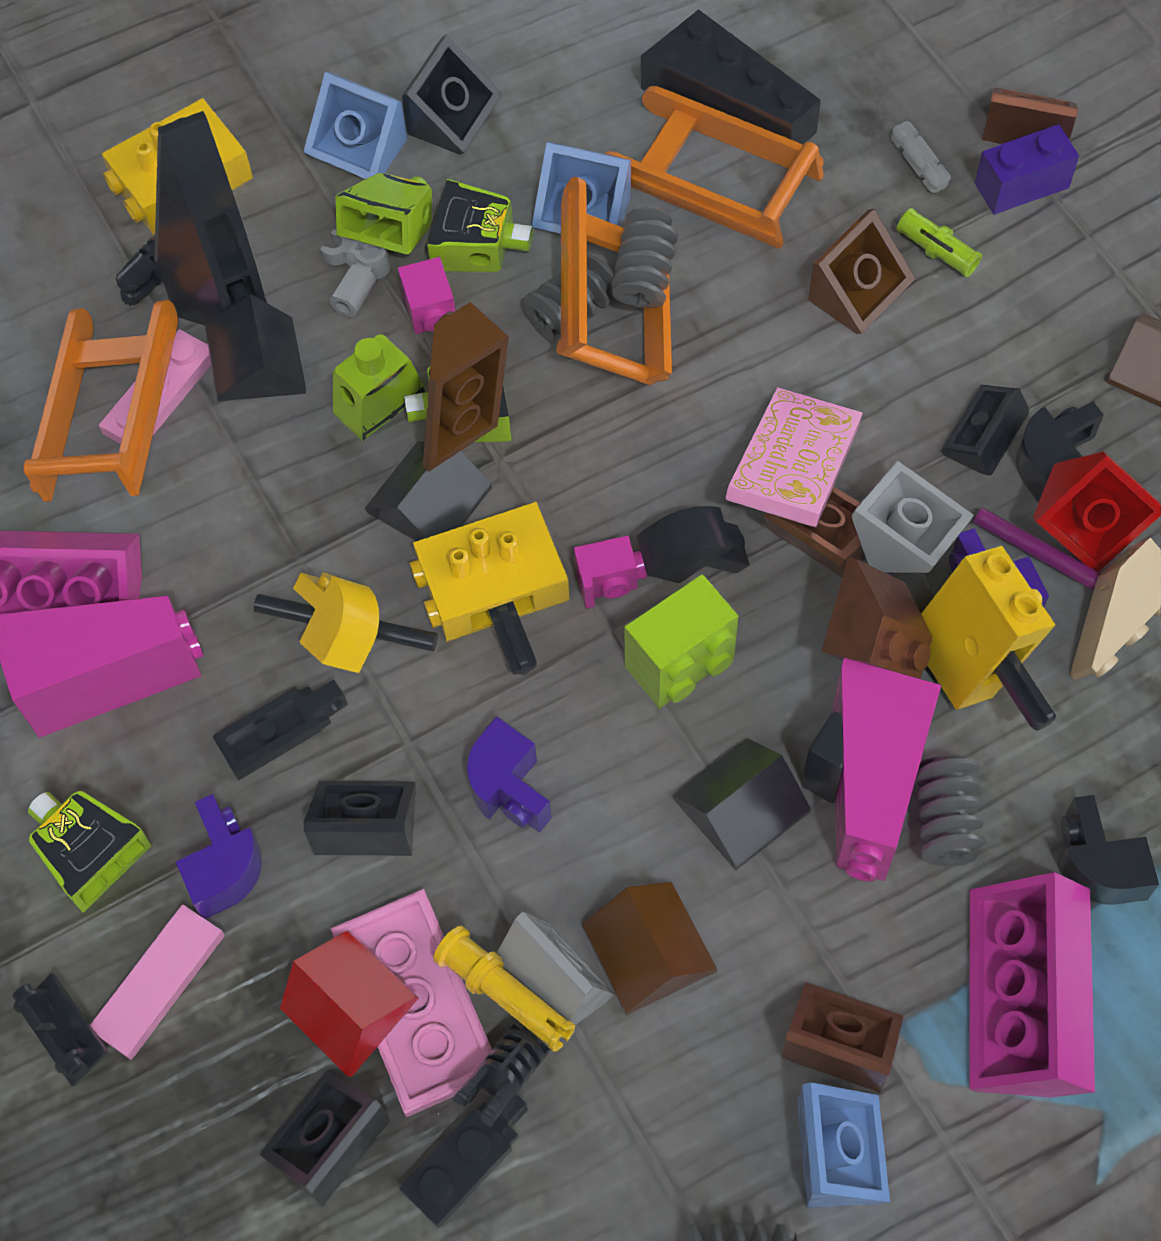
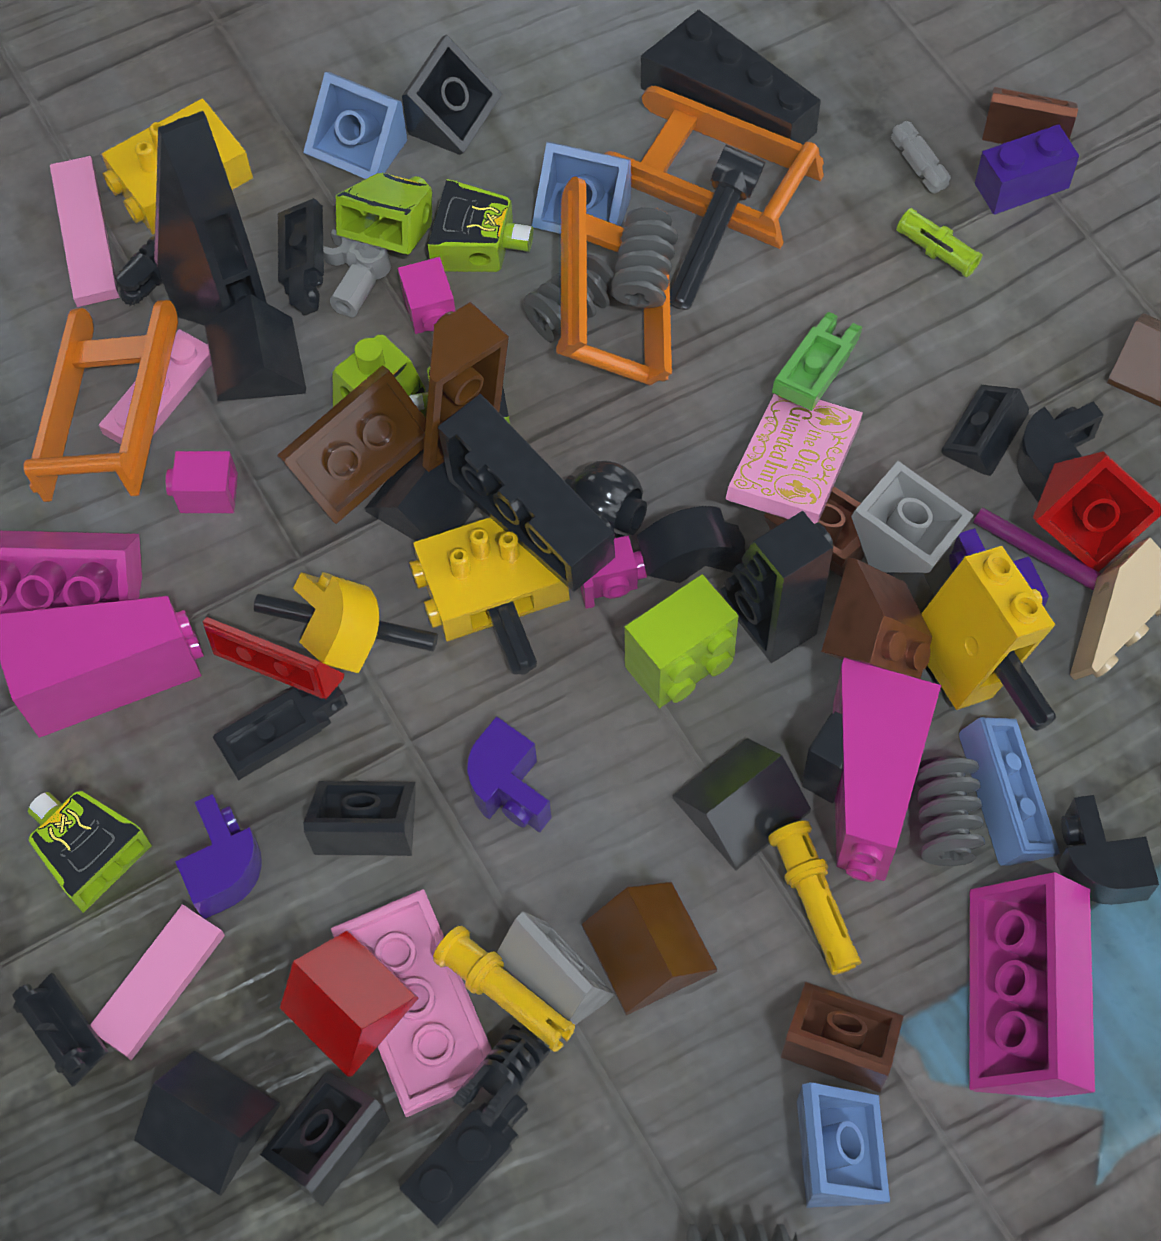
(84, 231): none -> bright pink tile
(203, 482): none -> dark pink brick
(204, 1120): none -> black slope
(272, 659): none -> red slope
(301, 254): none -> black hinge
(357, 444): none -> reddish brown plate
(524, 493): none -> black wedge
(613, 493): none -> black plant
(734, 180): none -> black axle
(782, 585): none -> black wedge
(808, 875): none -> yellow pin
(816, 363): none -> bright green hinge
(859, 274): reddish brown slope -> none
(1008, 791): none -> medium blue slope

